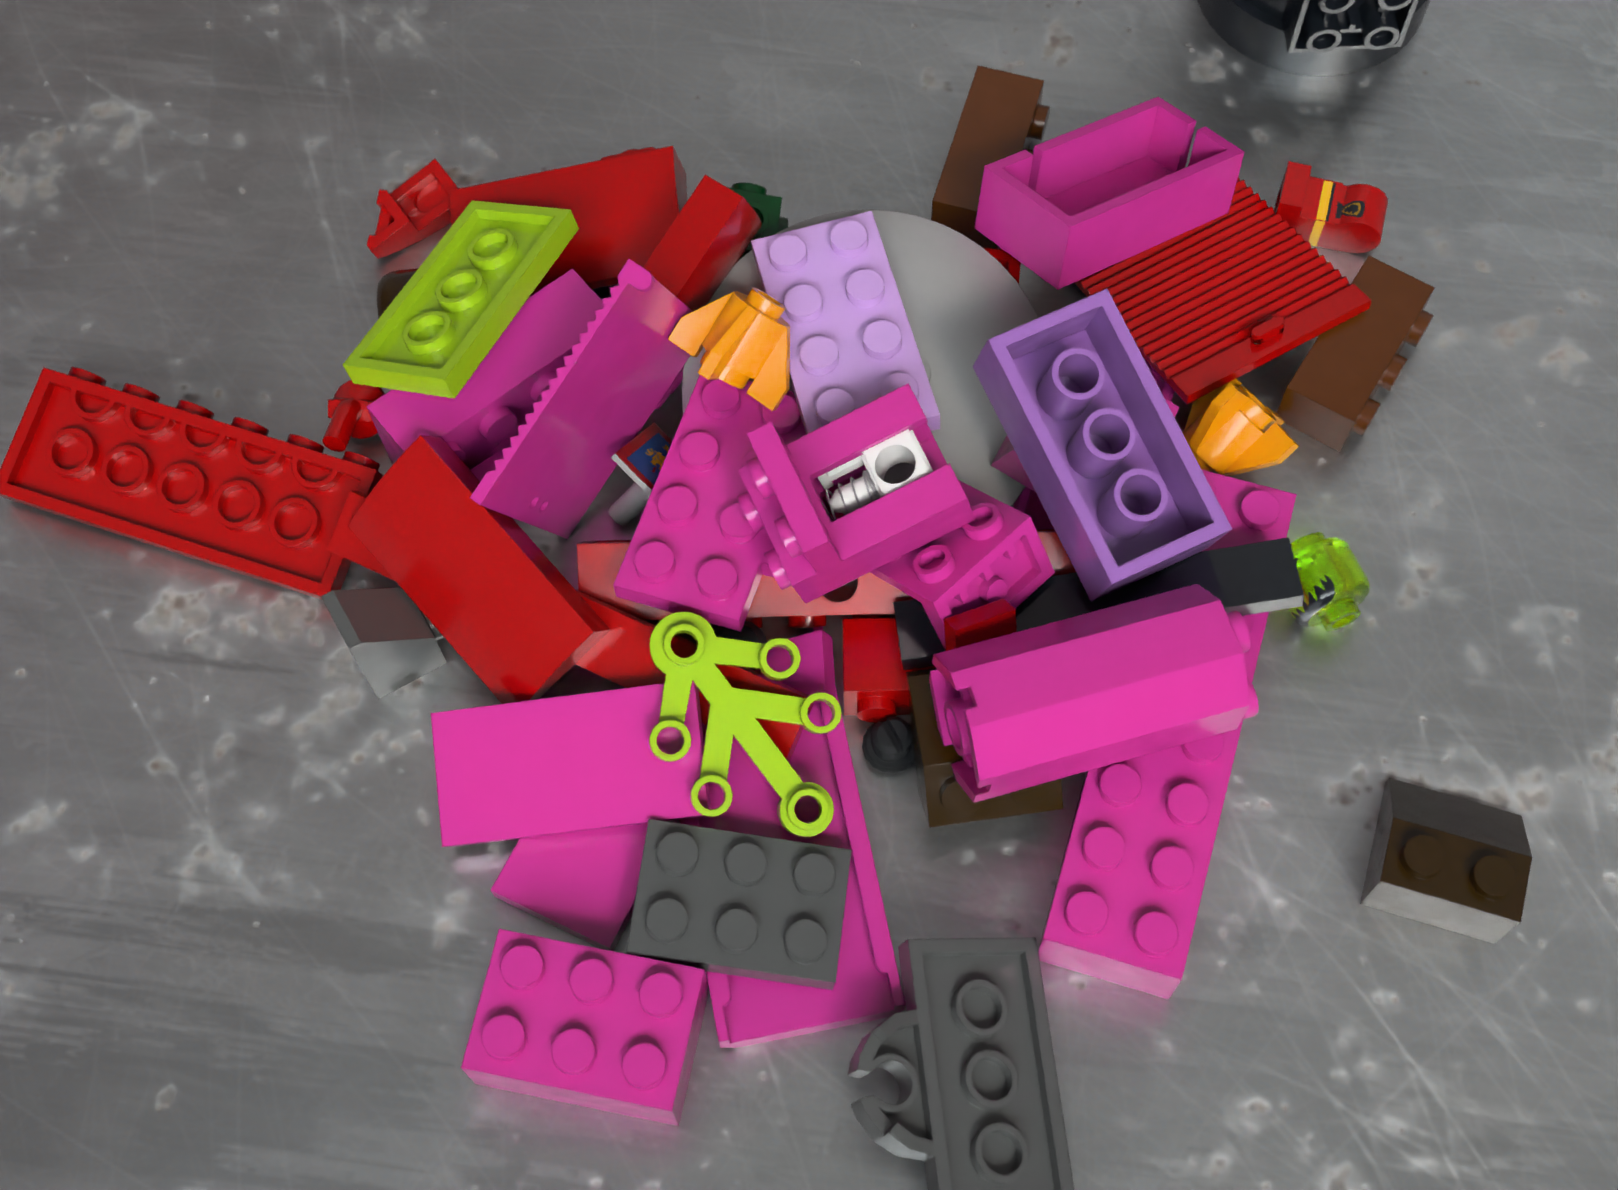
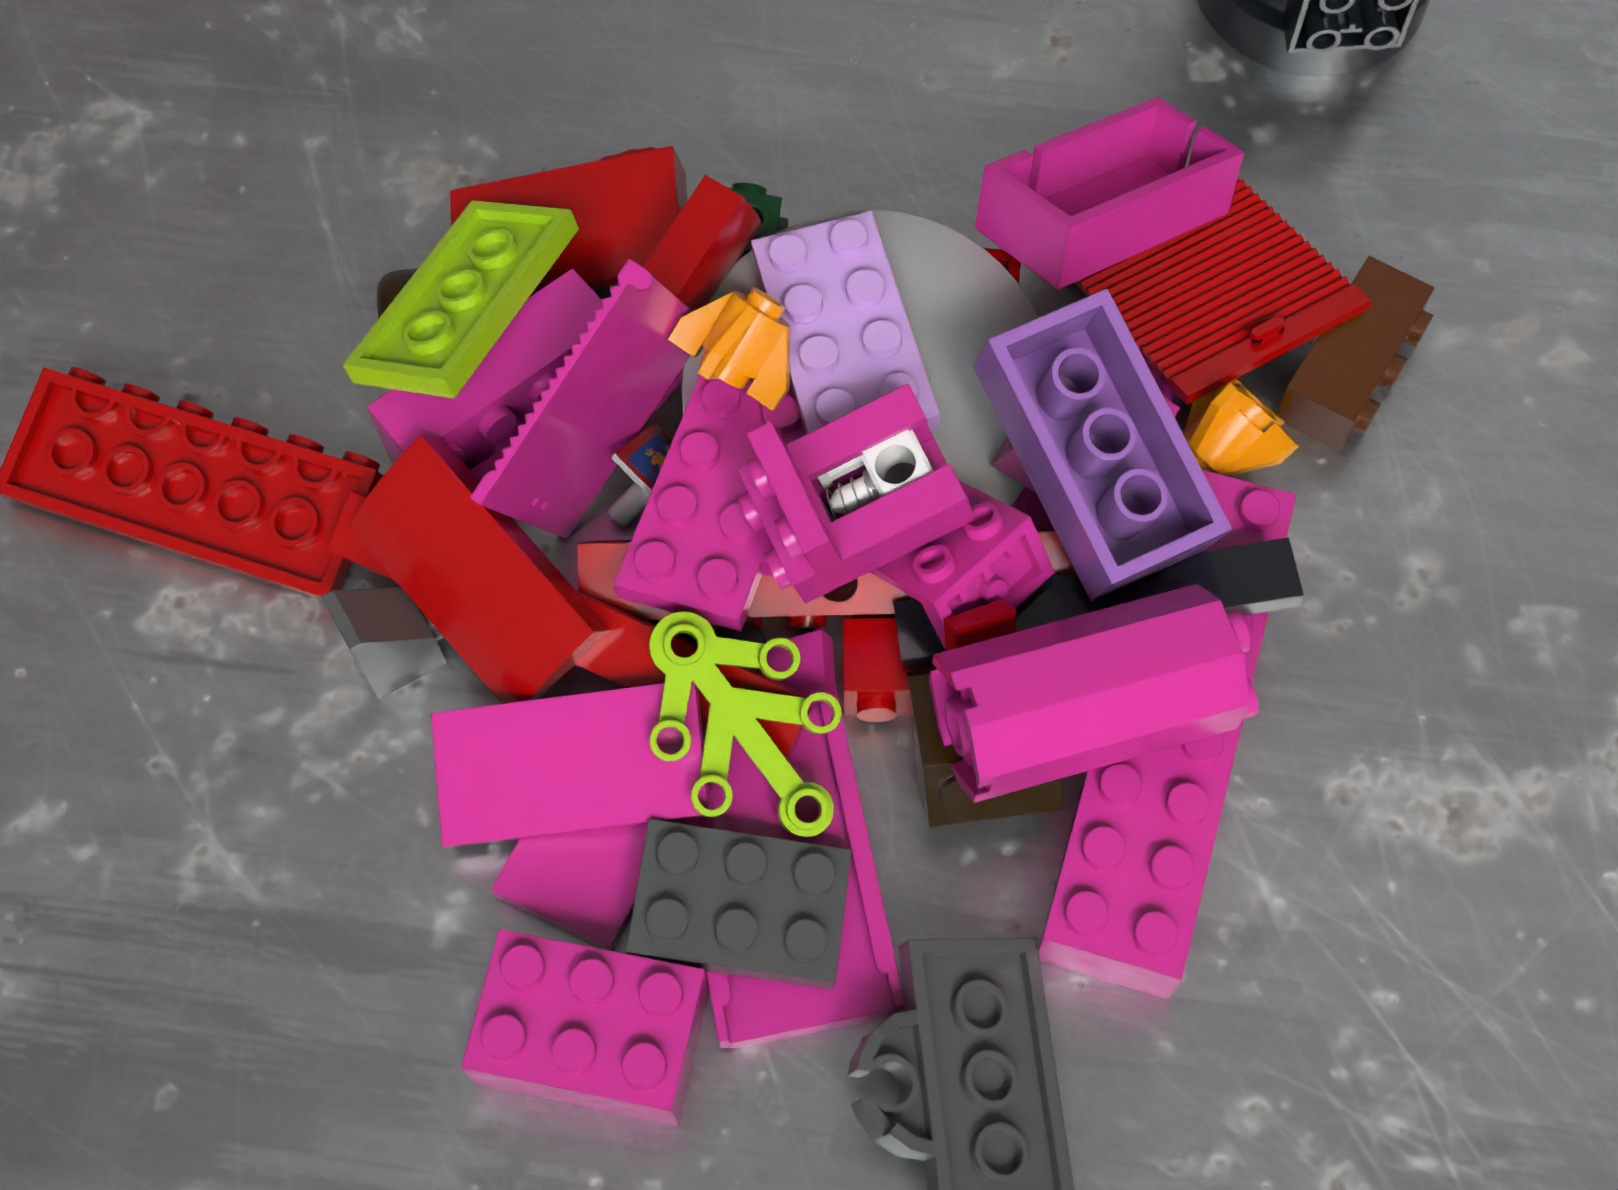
(350, 415): red plate -> none
(412, 210): red slope -> none
(889, 745): black piece -> none
(996, 122): reddish brown brick -> none
(1330, 212): red leg -> none
(1330, 582): clear neon green head -> none
(1448, 862): dark brown slope -> none

